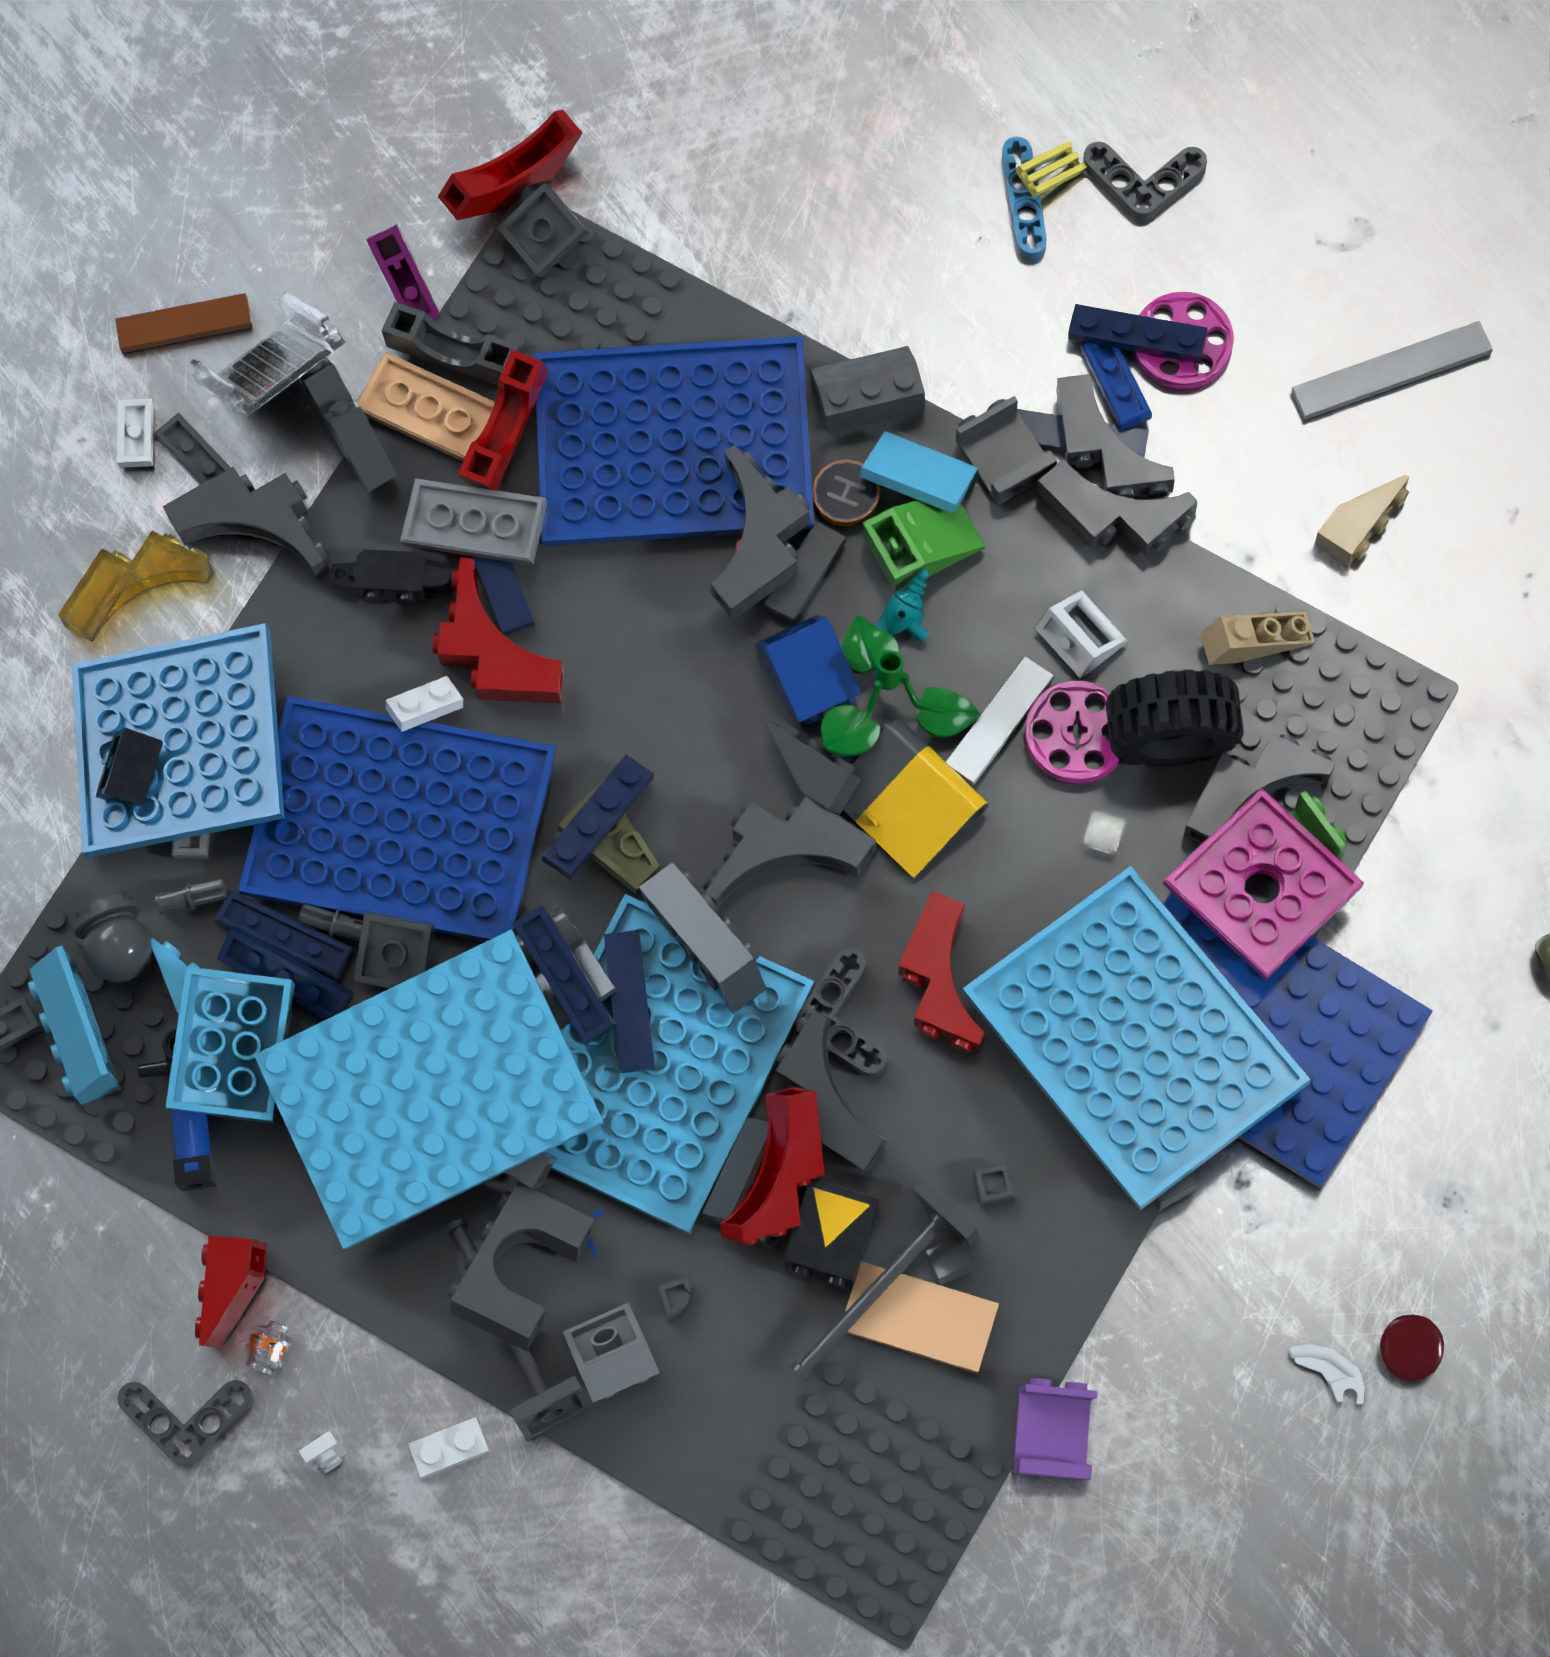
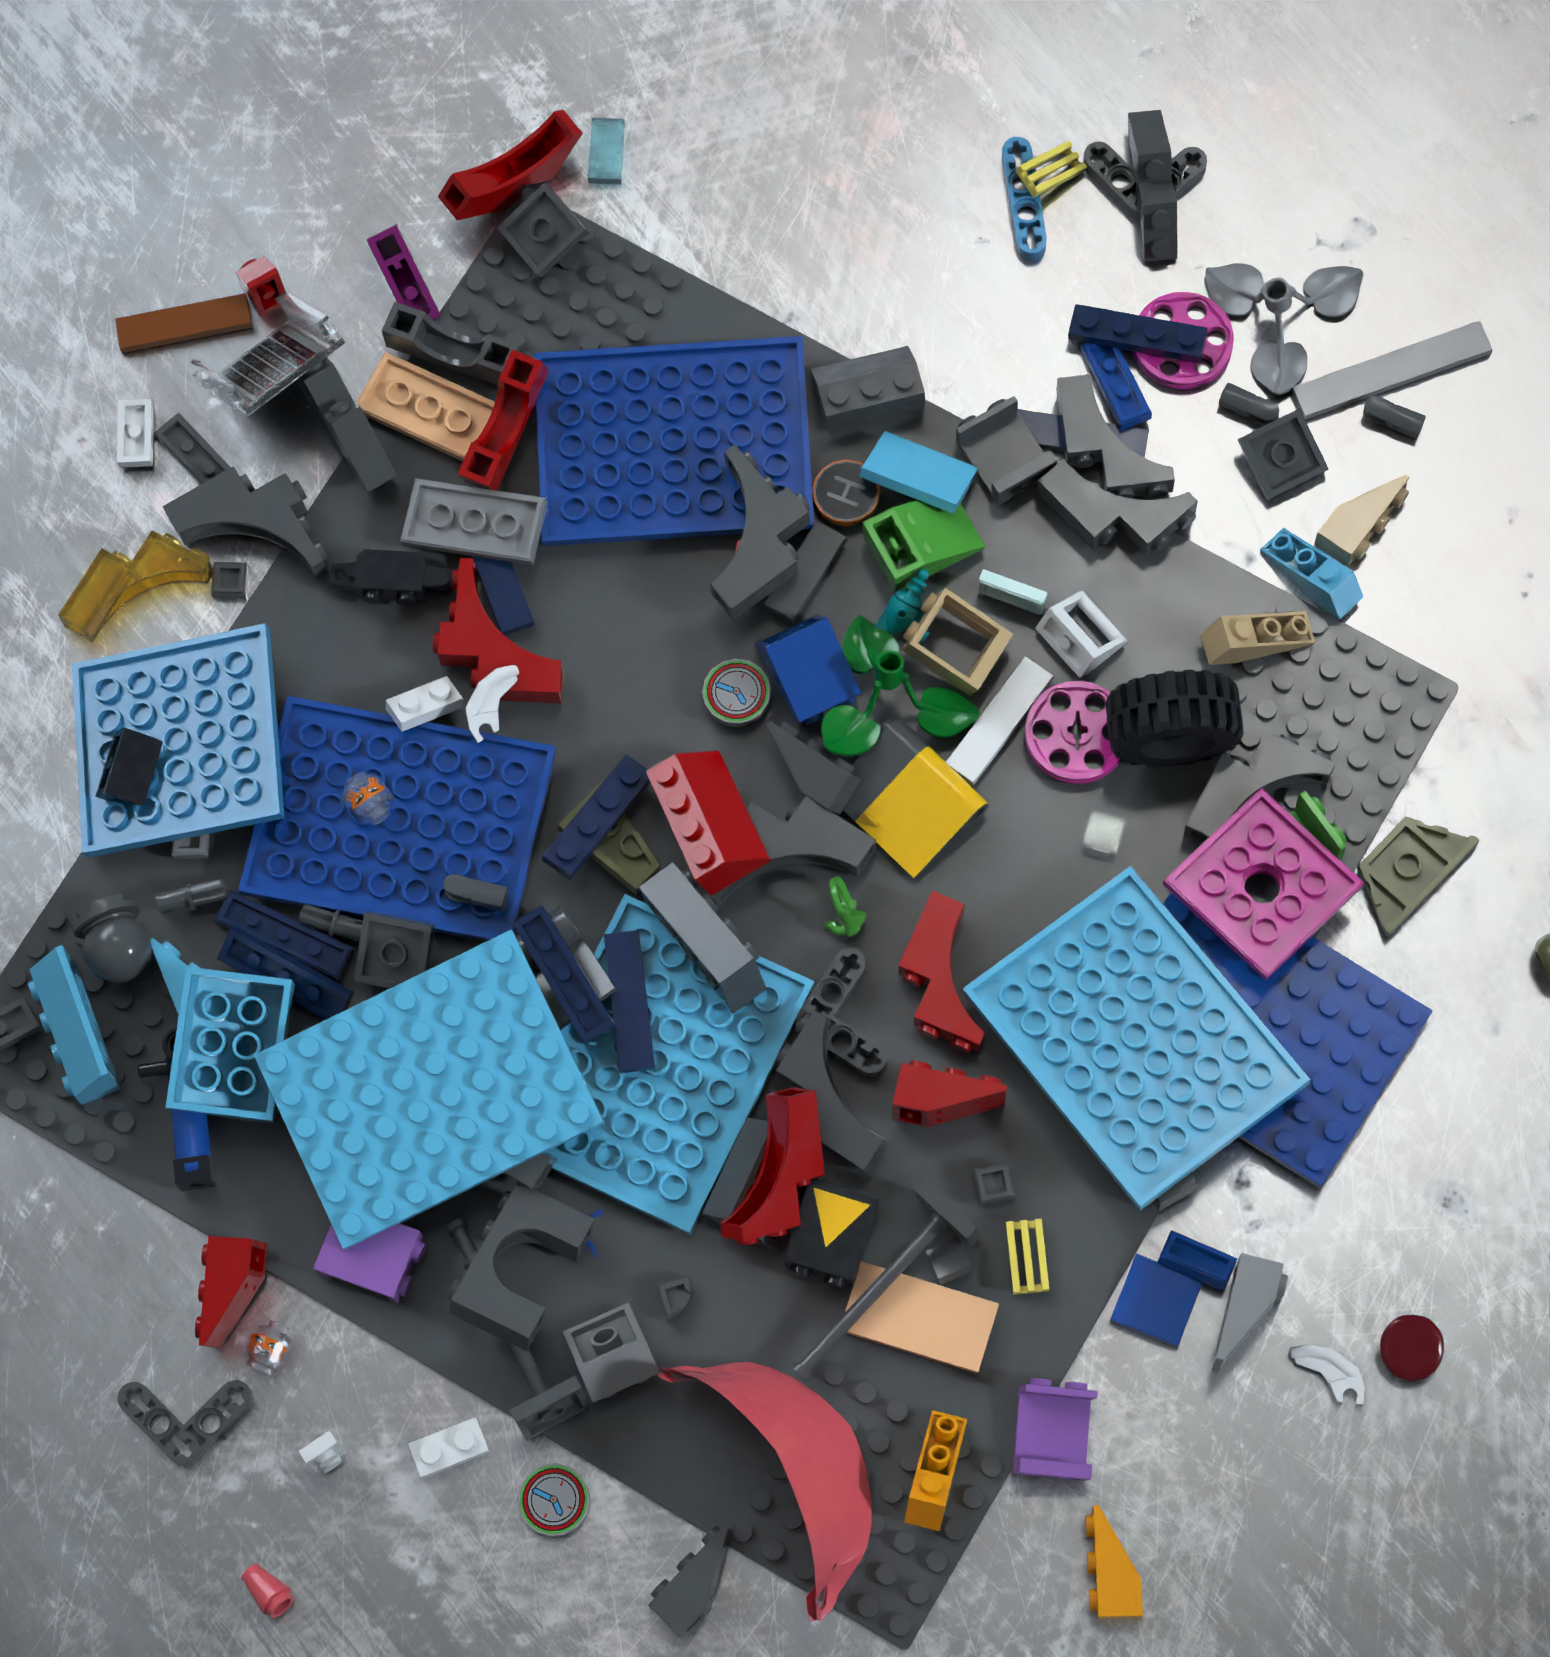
(230, 580): none -> dark grey tile
(261, 284): none -> red slope
(268, 1592): none -> coral cone
(367, 798): none -> clear head
(375, 1264): none -> medium lavender panel
(476, 892): none -> dark grey bar
(485, 699): none -> white piece
(554, 1500): none -> tile
(606, 151): none -> clear light blue tile
(692, 1590): none -> dark grey slope
(708, 818): none -> red slope
(736, 692): none -> tile
(817, 1457): none -> coral piece
(846, 910): none -> bright green piece
(935, 1470): none -> light orange slope
(936, 1097): none -> red slope
(997, 636): none -> tan window
(1012, 592): none -> light aqua tile
(1024, 1225): none -> light yellow tile
(1116, 1580): none -> light orange slope
(1154, 184): none -> dark grey arch
(1156, 1301): none -> blue tile
(1197, 1260): none -> blue tile
(1237, 285): none -> light grey plant
(1248, 404): none -> dark grey bar
(1252, 1294): none -> light grey slope
(1283, 454): none -> dark grey hinge
(1314, 572): none -> medium azure slope
(1394, 416): none -> dark grey bar
(1409, 867): none -> olive wing

